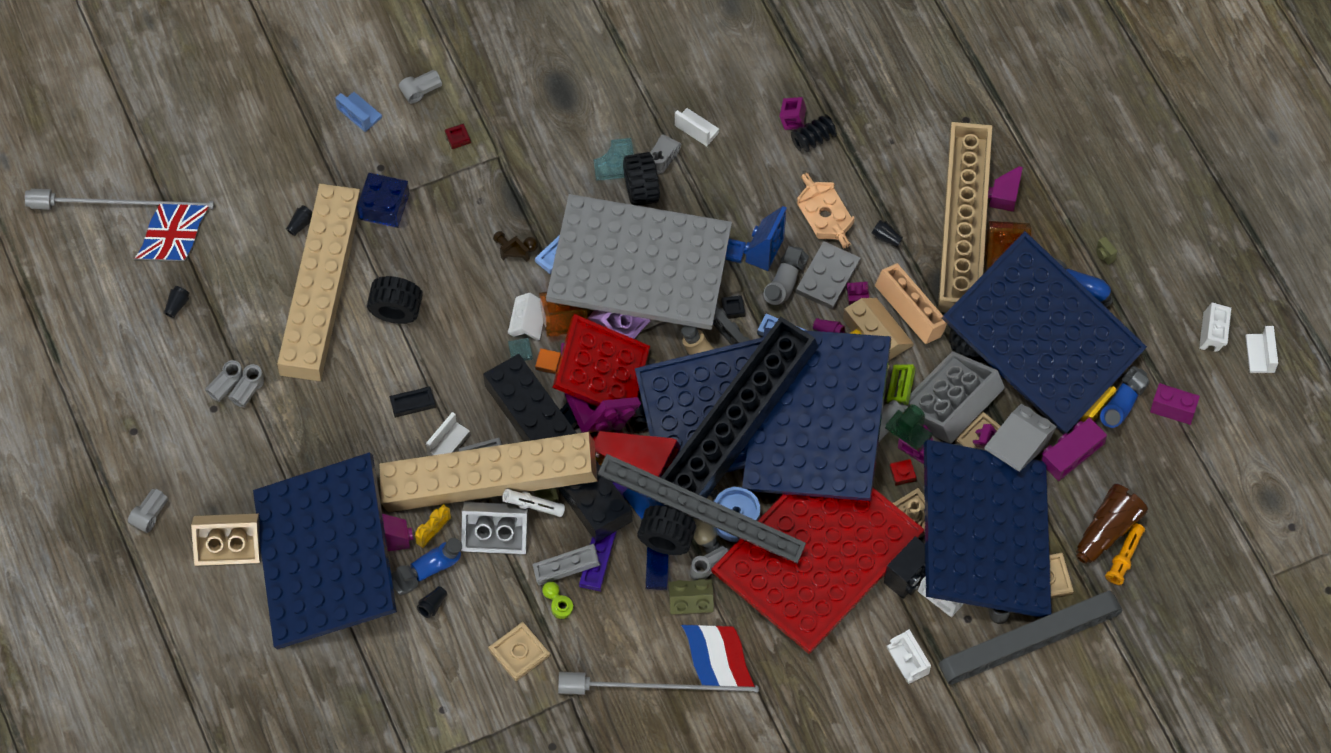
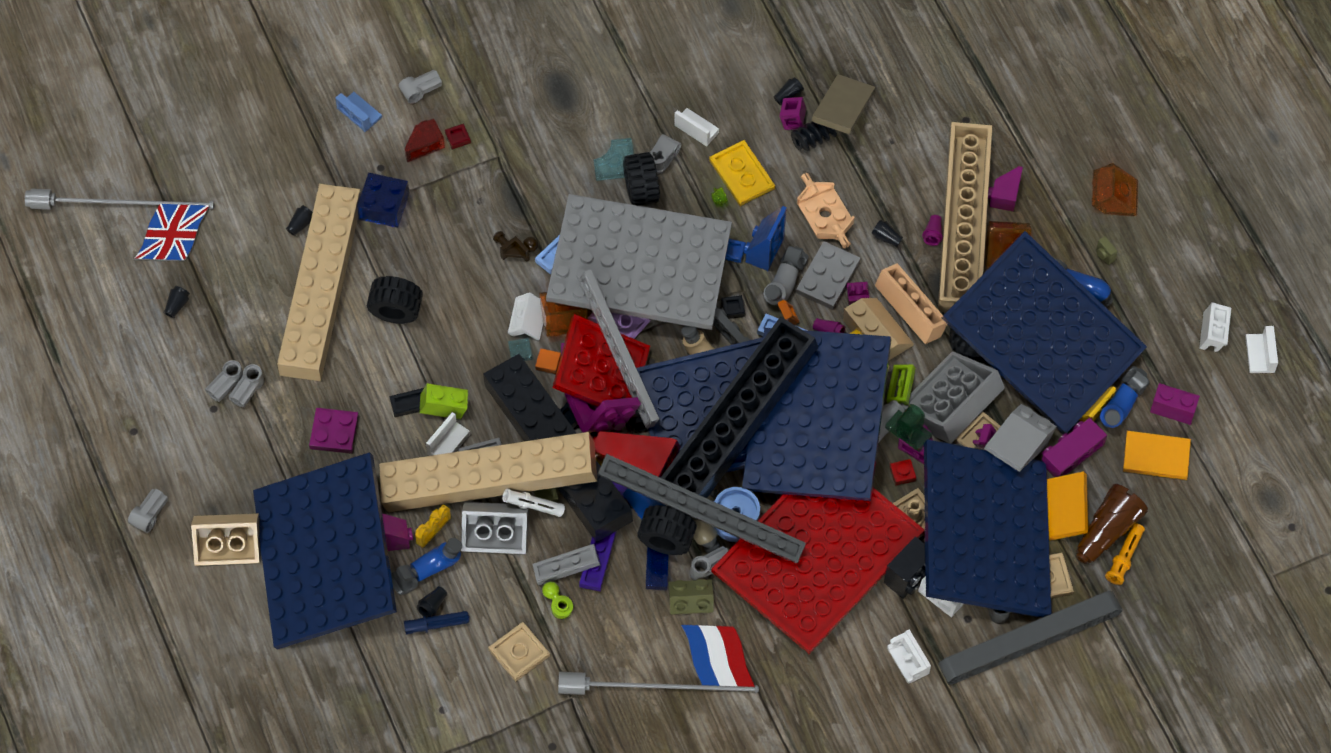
(333, 430): none -> magenta plate
(424, 140): none -> clear red slope
(435, 622): none -> dark blue axle
(443, 400): none -> lime brick
(618, 348): none -> light grey tile
(719, 196): none -> clear neon green plate
(742, 173): none -> yellow tile
(788, 312): none -> orange tile
(790, 89): none -> black cone
(843, 104): none -> dark tan tile
(933, 232): none -> magenta cone
(1067, 505): none -> light orange tile
(1114, 191): none -> clear orange slope
(1156, 455): none -> light orange tile

